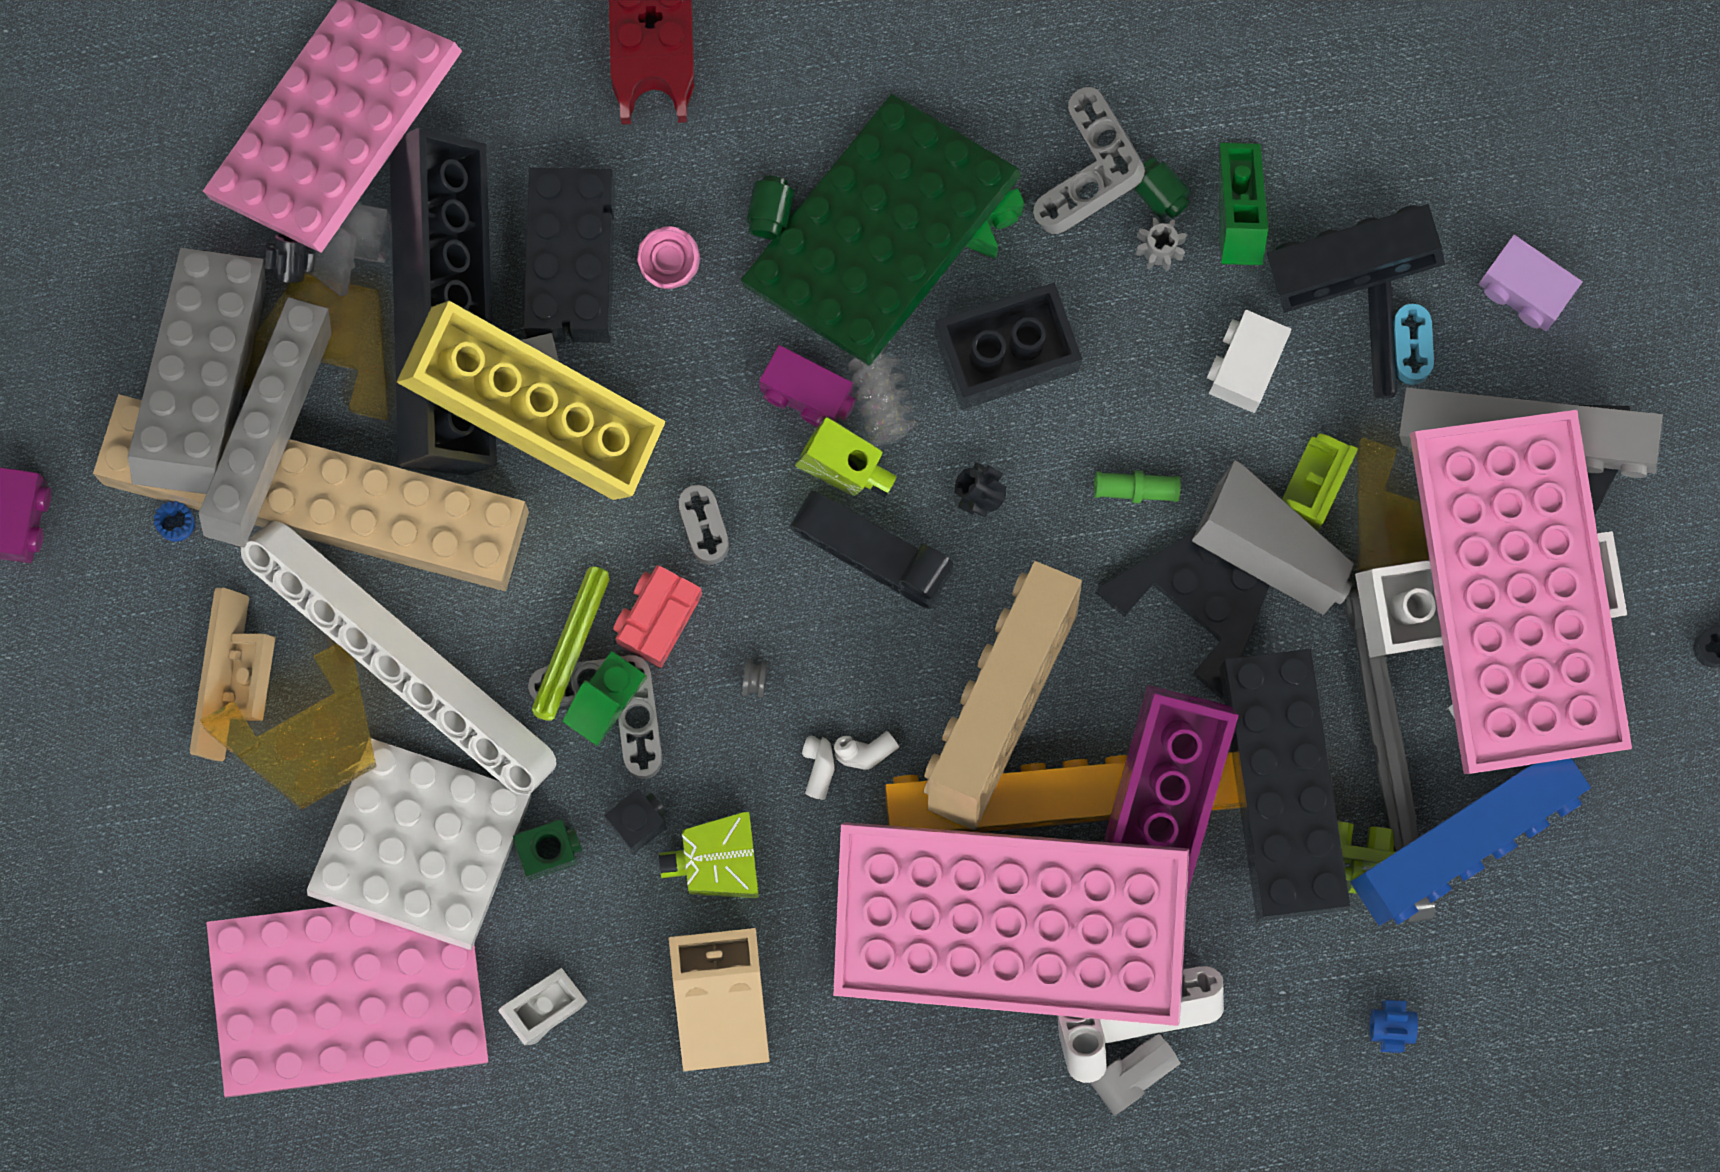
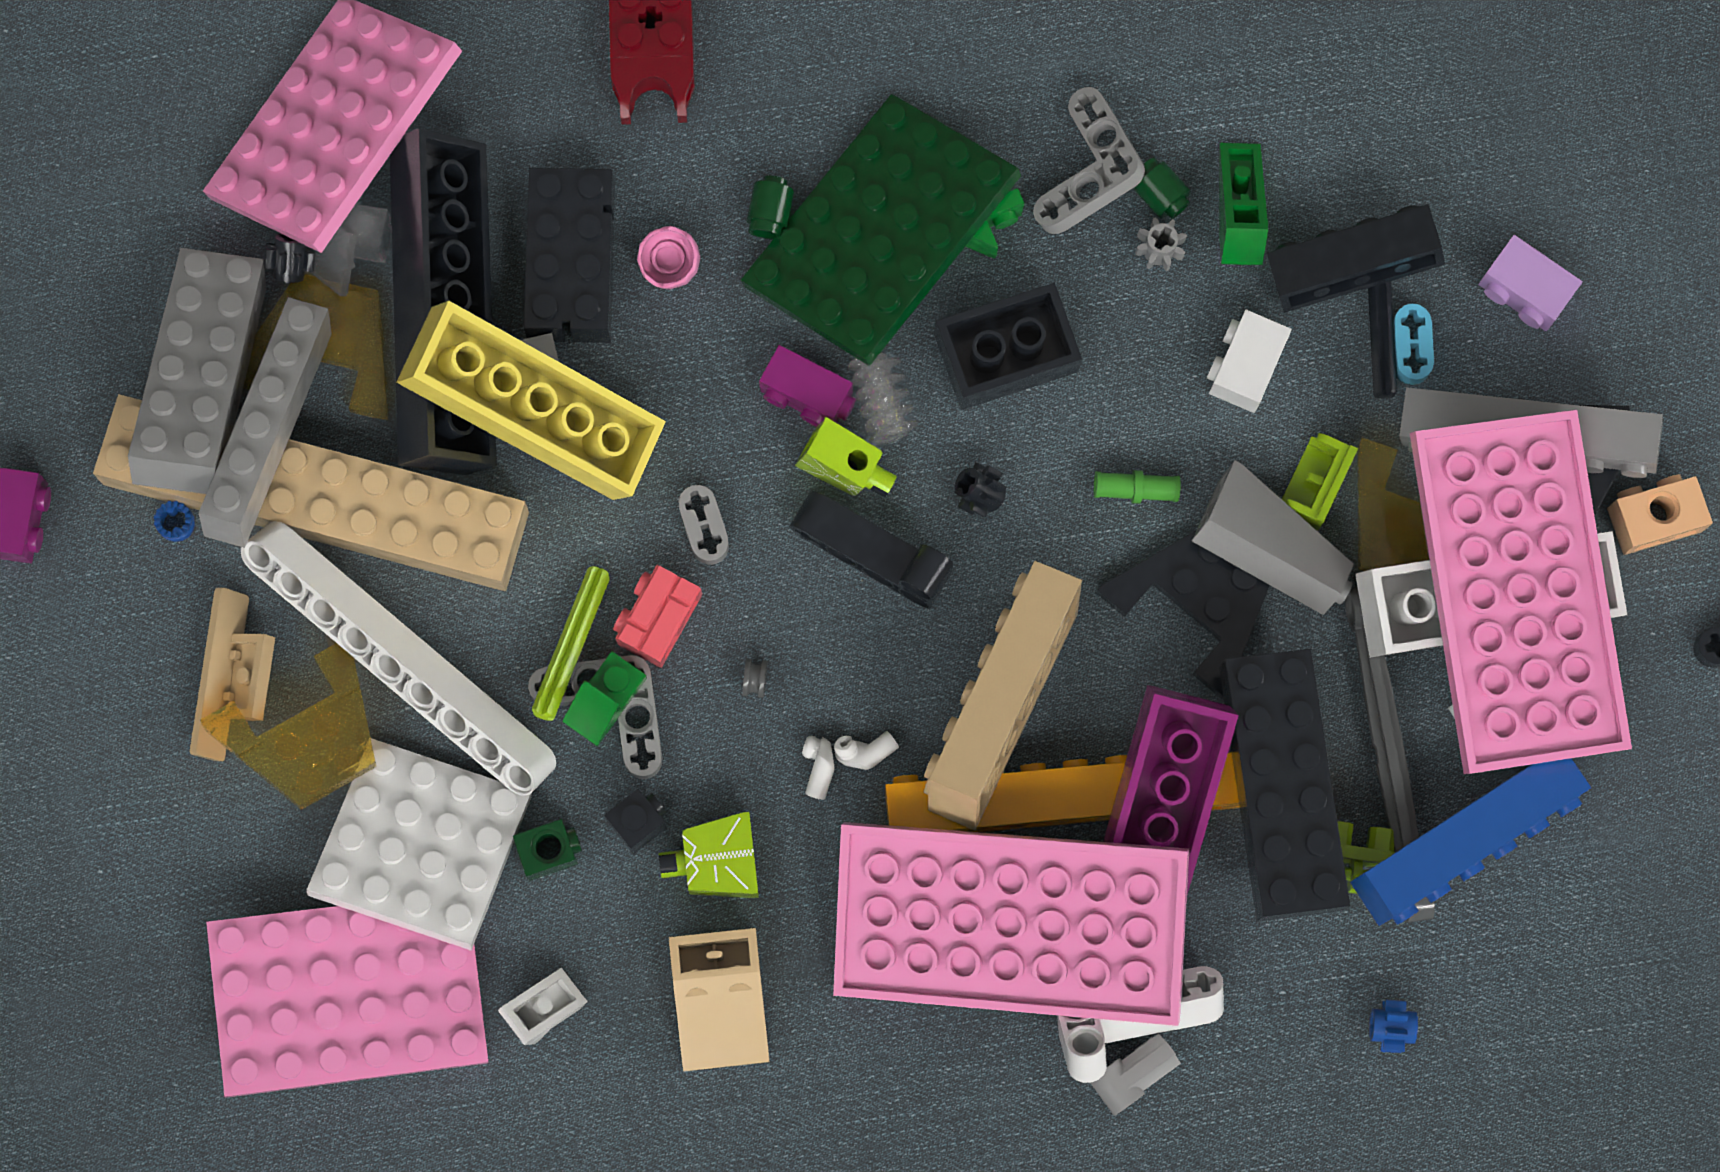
(1640, 530): none -> light nougat brick

